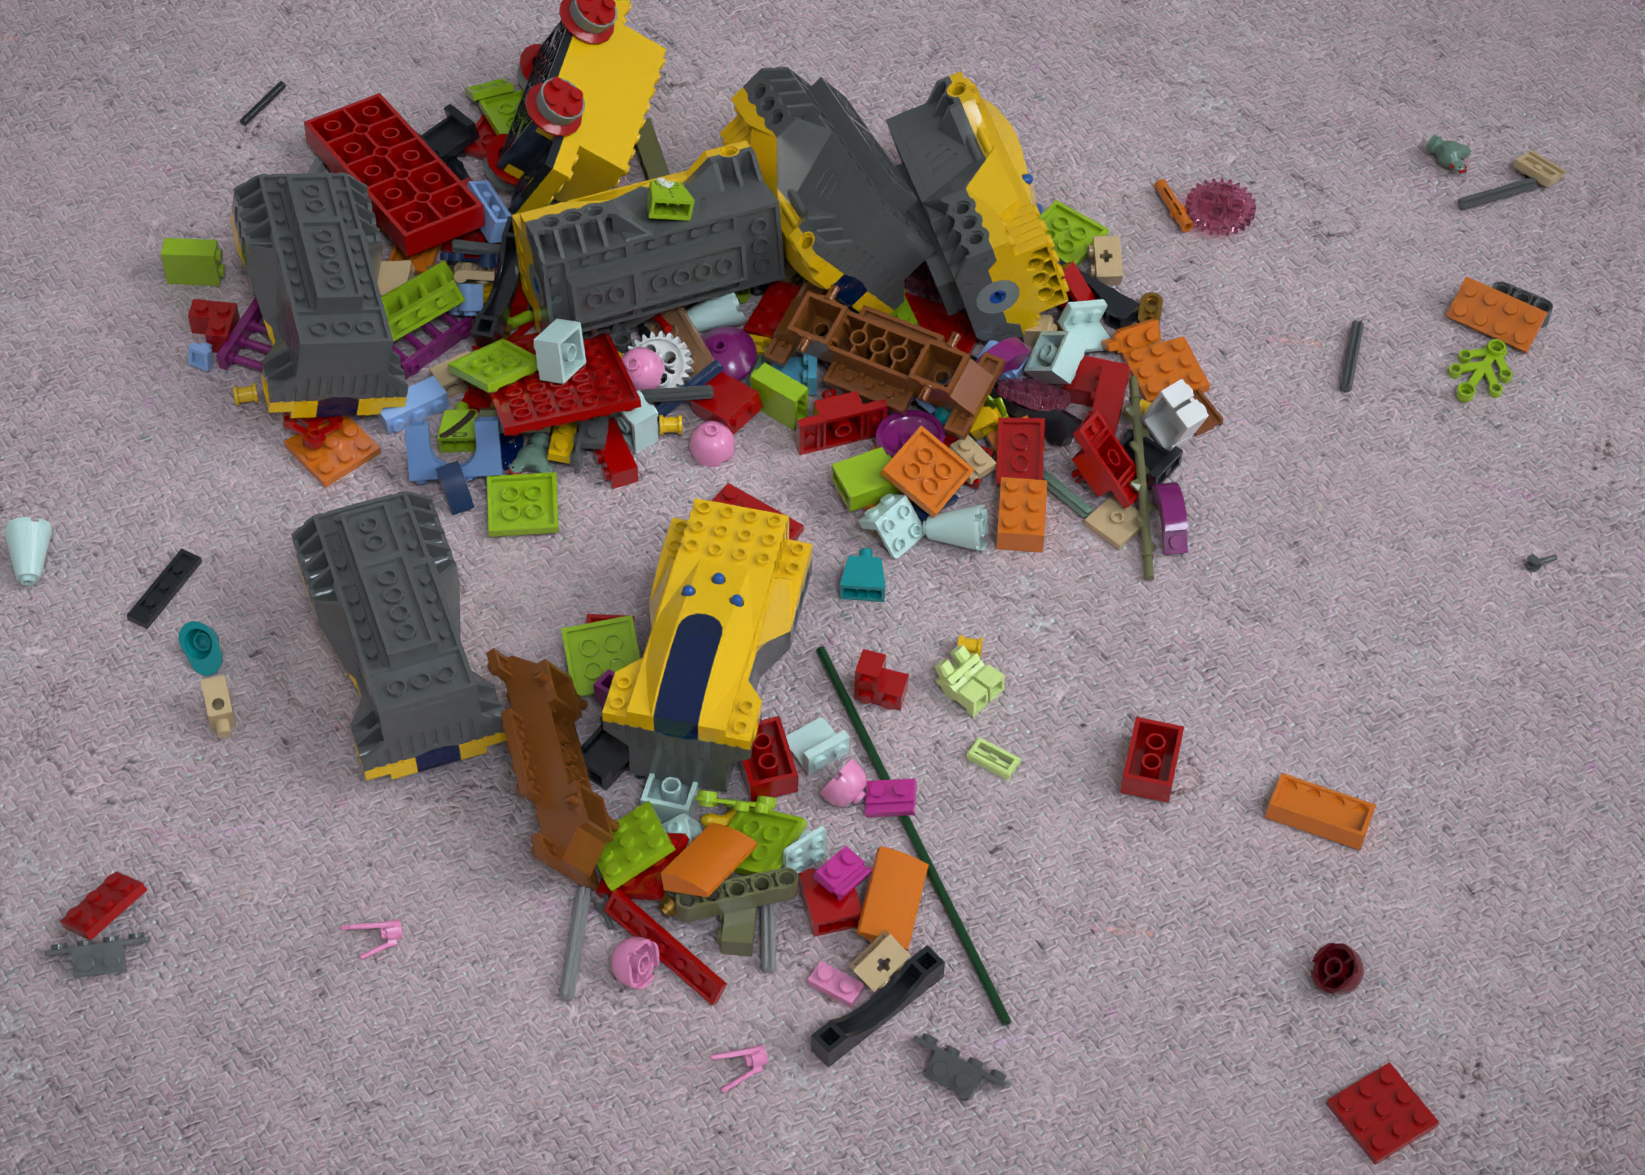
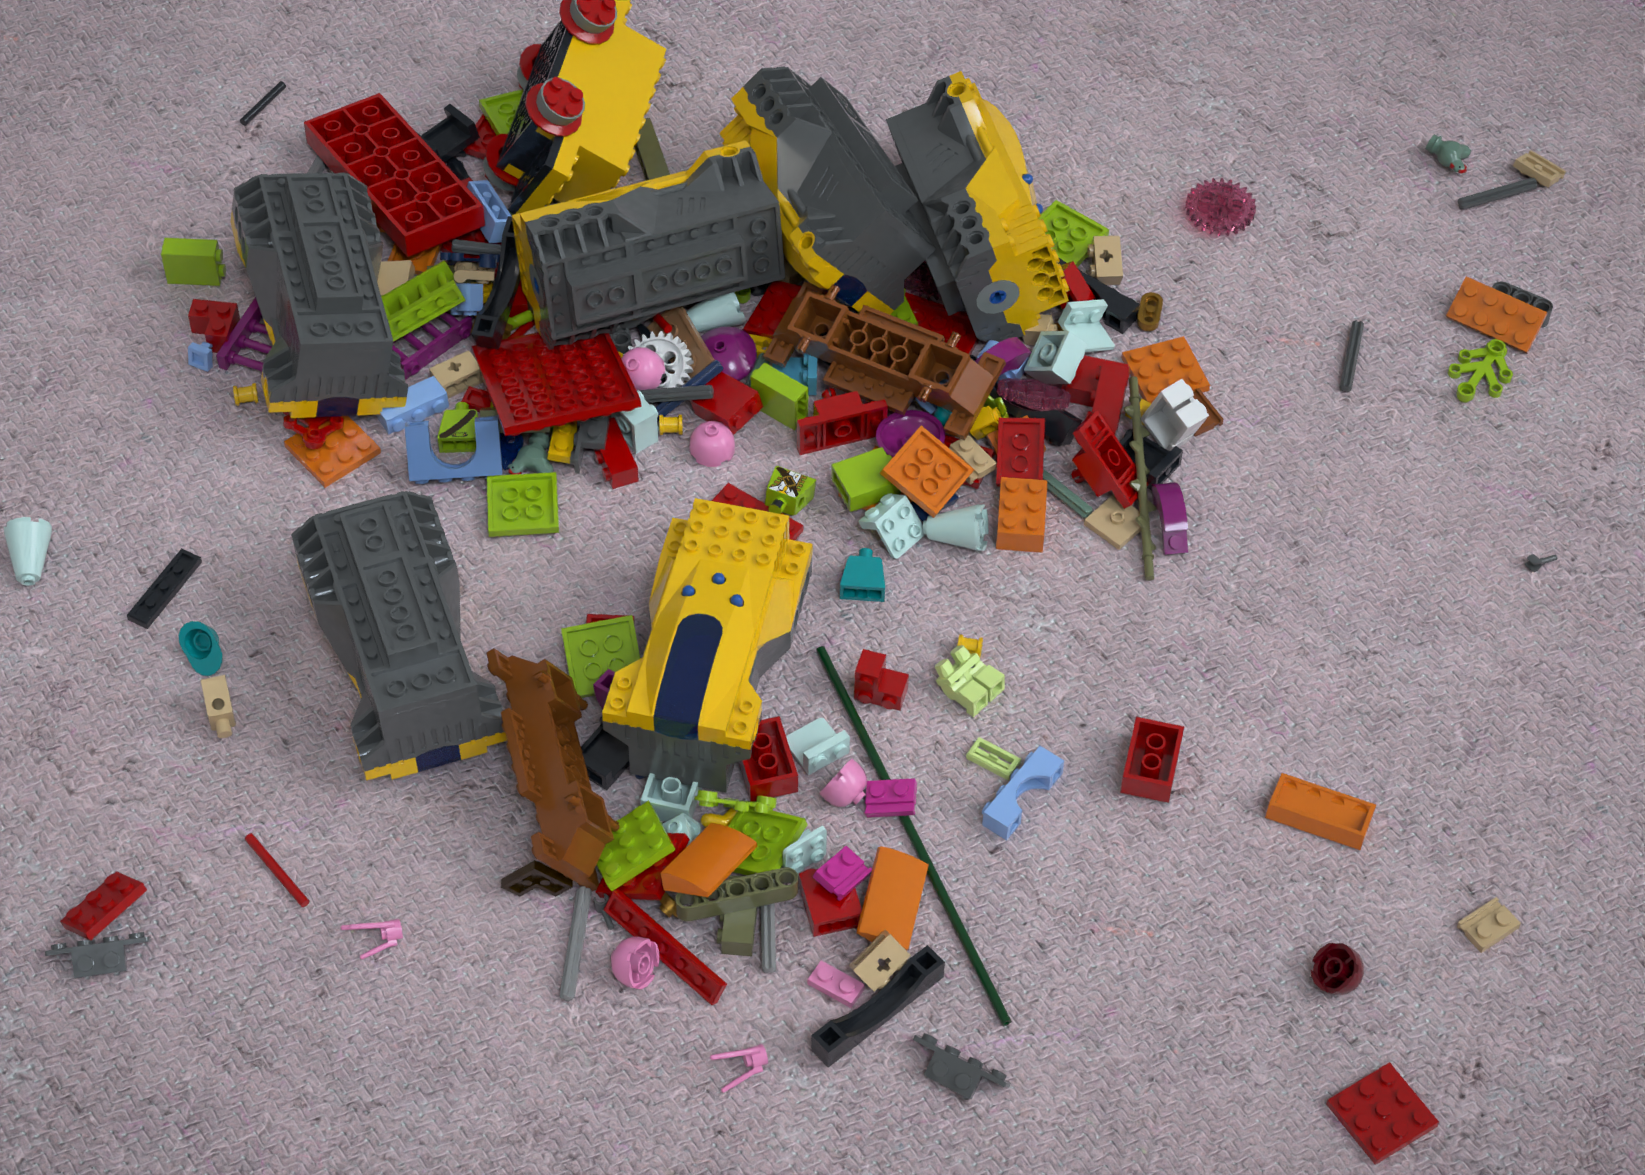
(276, 869): none -> red bar
(455, 487): dark blue slope -> none
(489, 89): lime tile -> none
(494, 365): lime plate -> none
(536, 876): none -> dark brown plate
(560, 351): light aqua brick -> none
(669, 200): lime torso -> none
(789, 491): none -> lime torso
(1038, 772): none -> light blue arch
(1134, 336): orange hinge -> none
(1177, 211): orange pin -> none
(1488, 925): none -> tan plate

